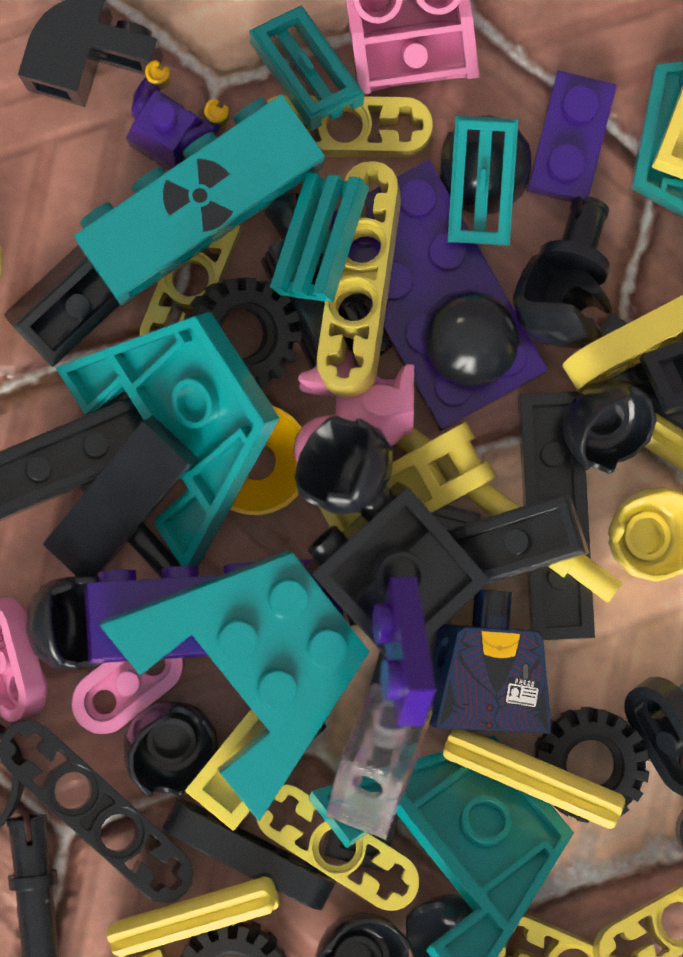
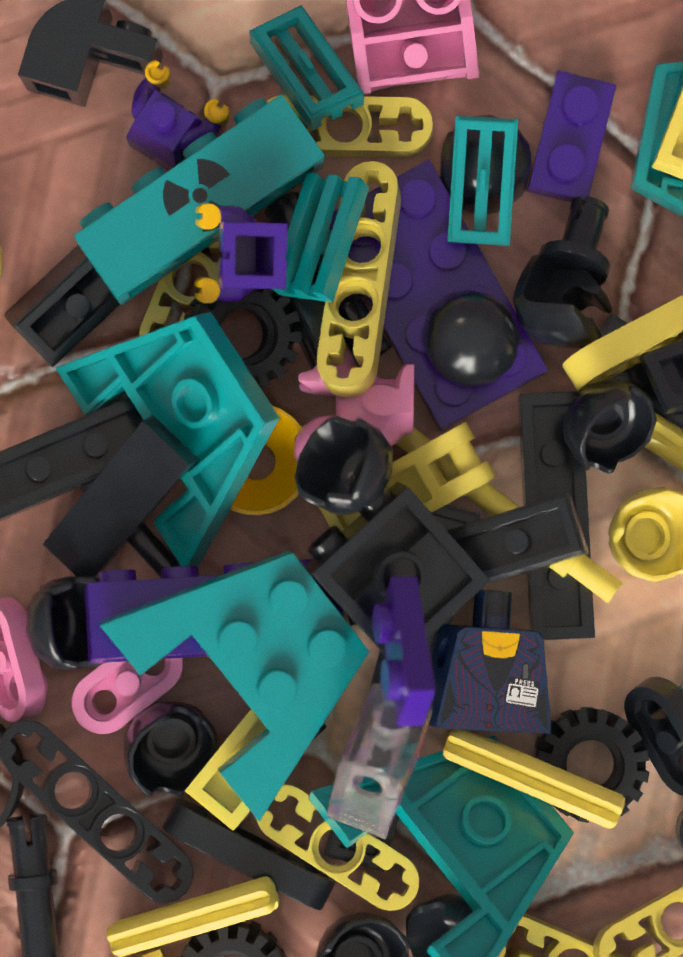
(249, 254): none -> dark purple piece

